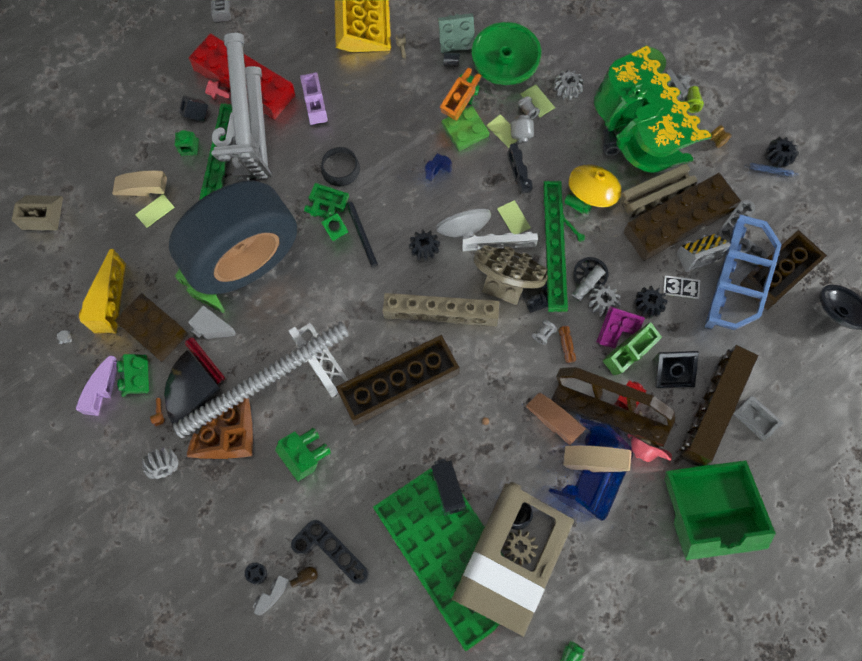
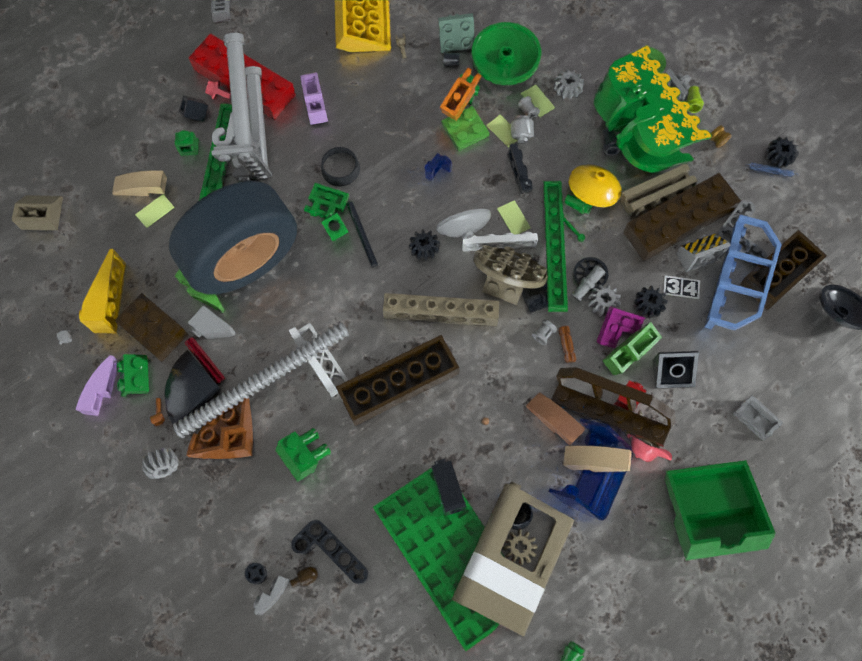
(718, 406): dark brown brick -> none

